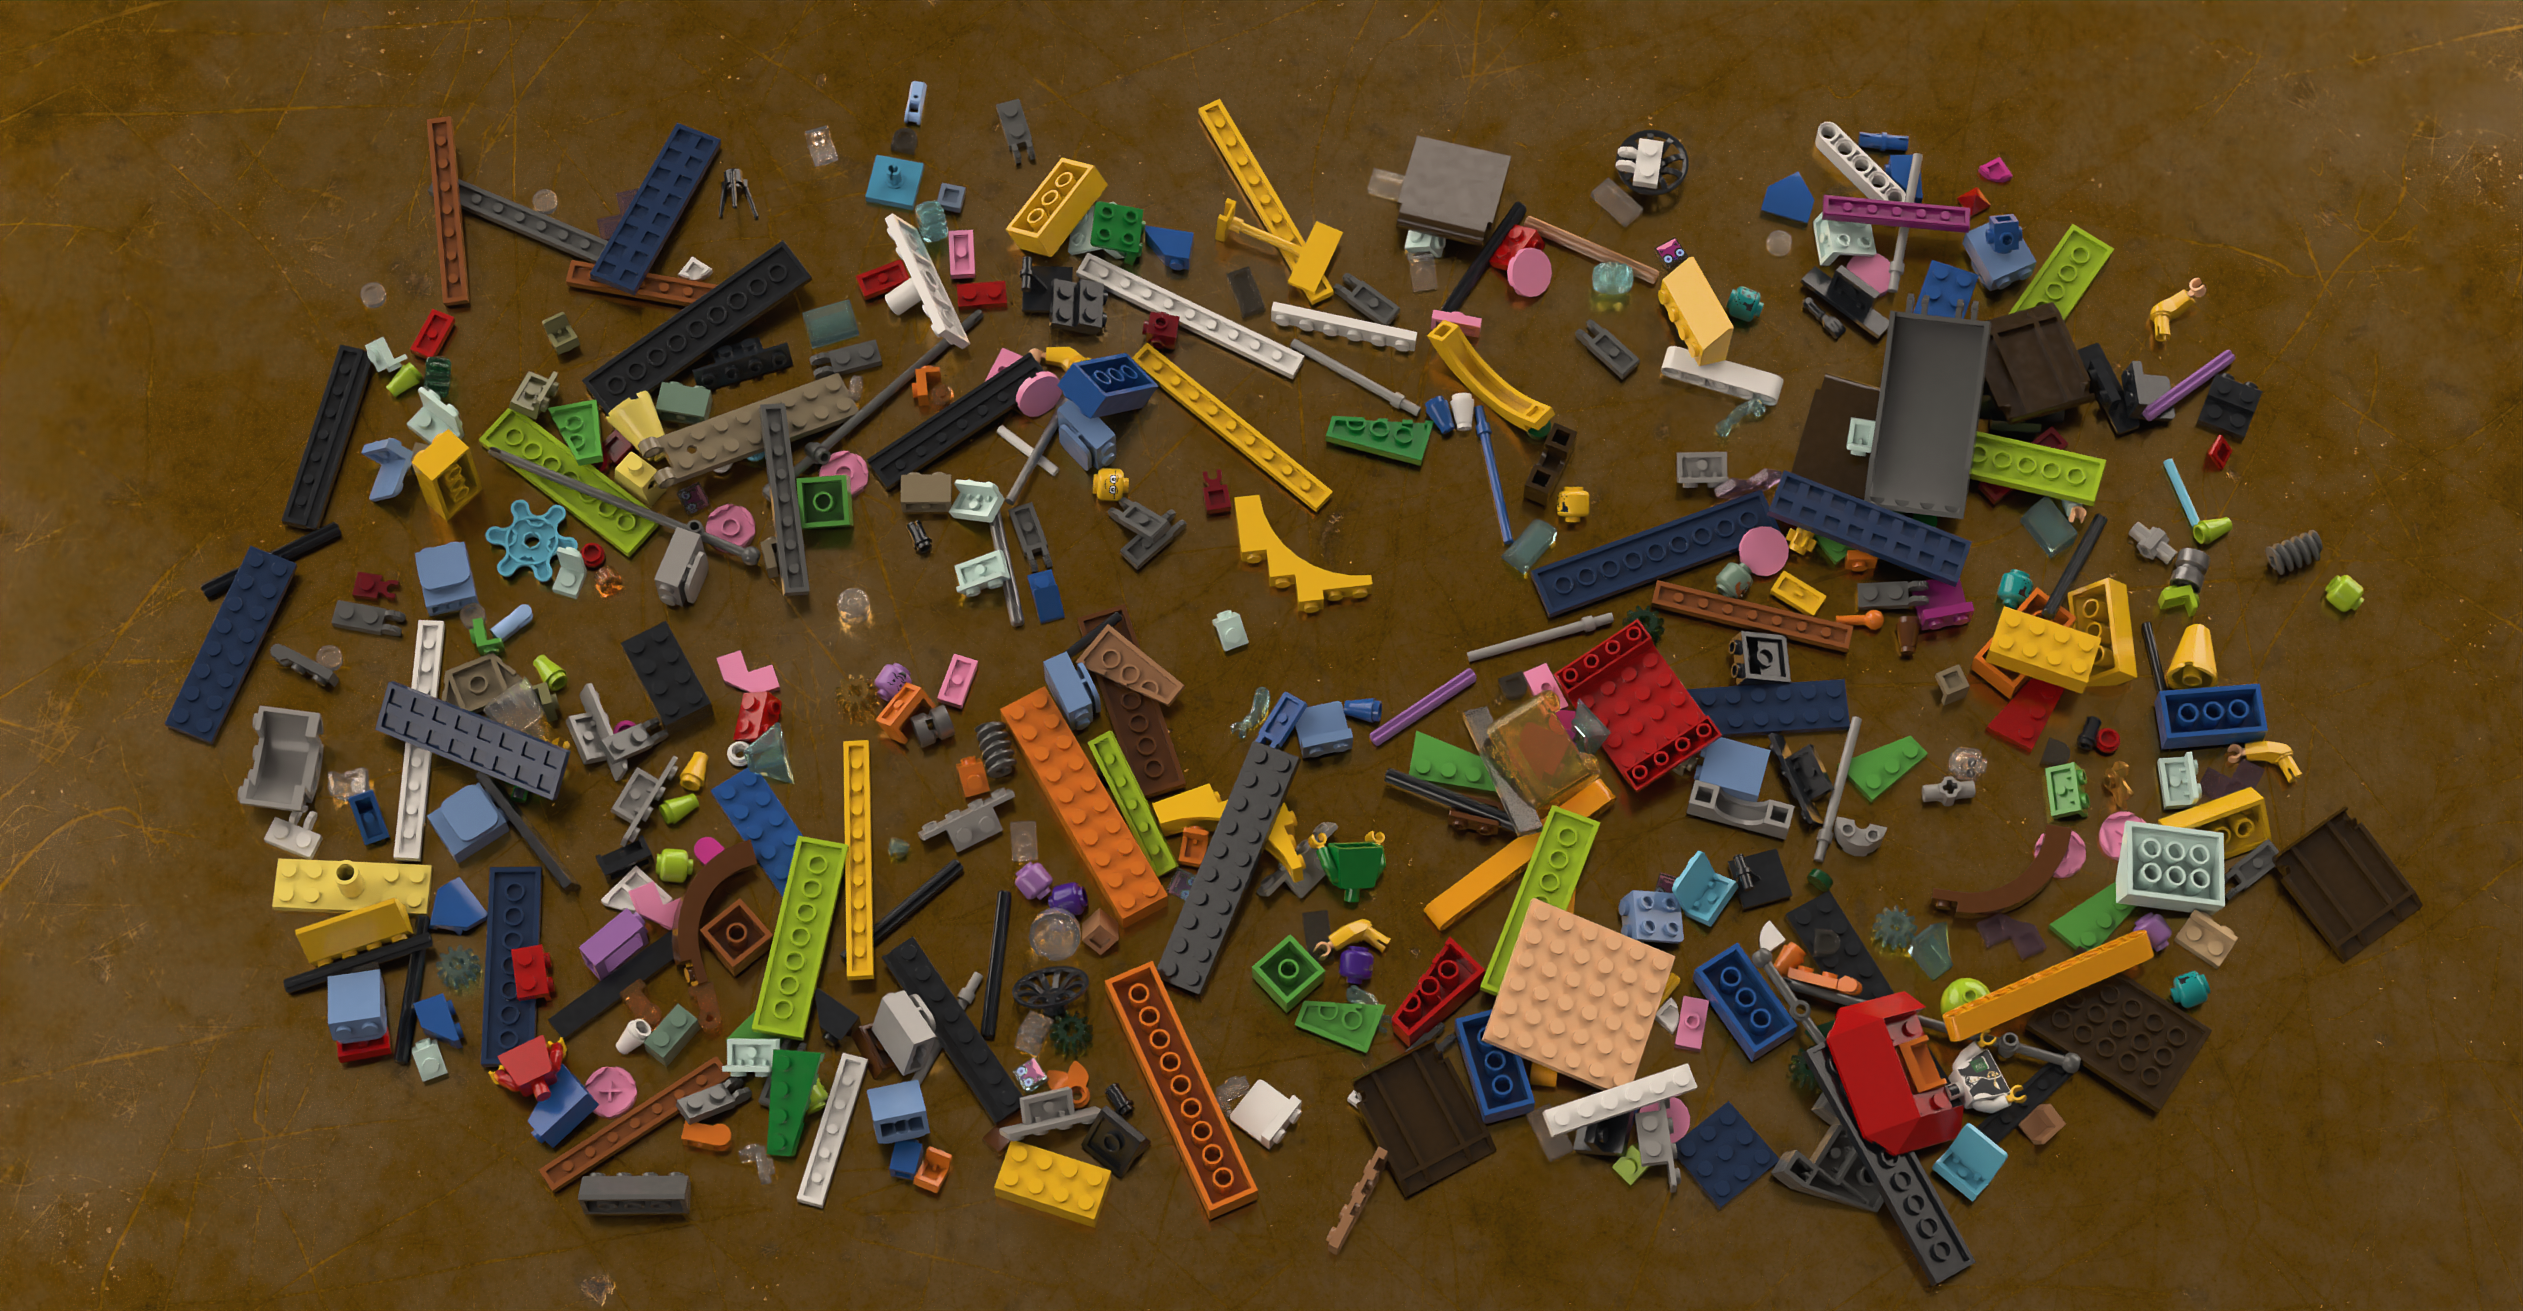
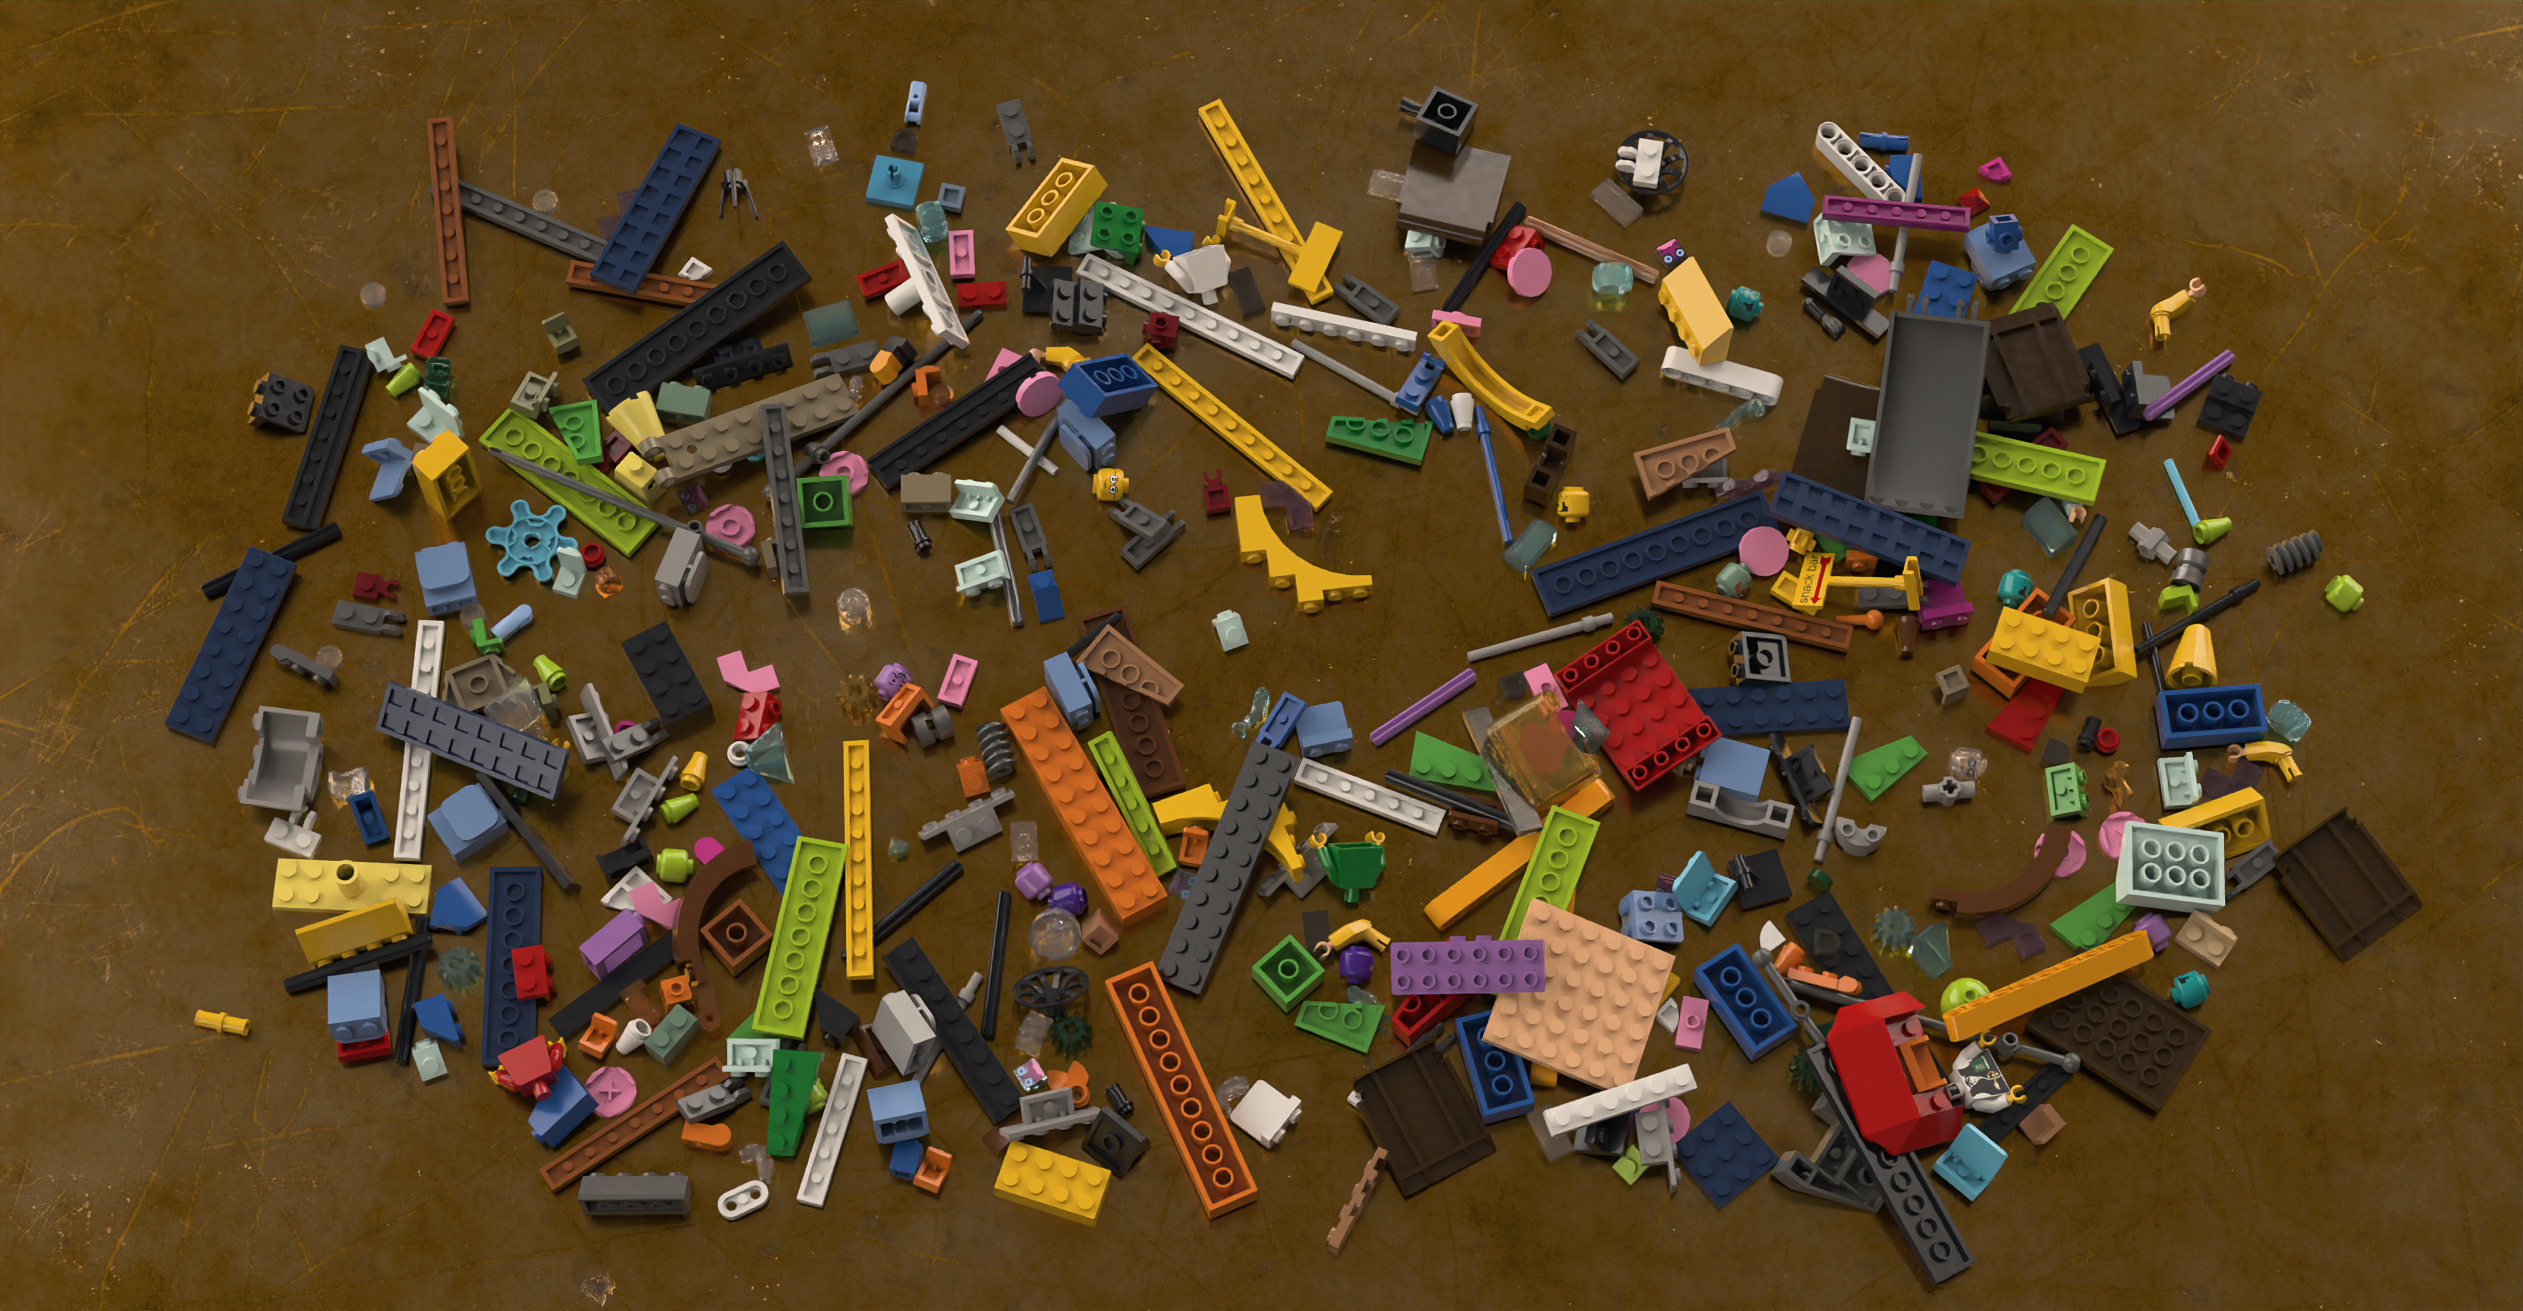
(222, 1022): none -> yellow pin
(281, 402): none -> black bracket
(598, 1036): none -> orange bracket
(674, 992): none -> orange bracket
(742, 1198): none -> white plate
(892, 359): none -> leg
(1199, 269): none -> white torso
(1298, 508): none -> tile
(1364, 709): blue cone -> none
(1369, 796): none -> white plate
(1420, 382): none -> blue plate
(1442, 119): none -> black brick
(1468, 966): none -> medium lavender bracket
(1680, 460): none -> medium nougat wing
(1817, 577): none -> yellow piece
(2235, 595): none -> black bar
(2288, 720): none -> clear light blue gear

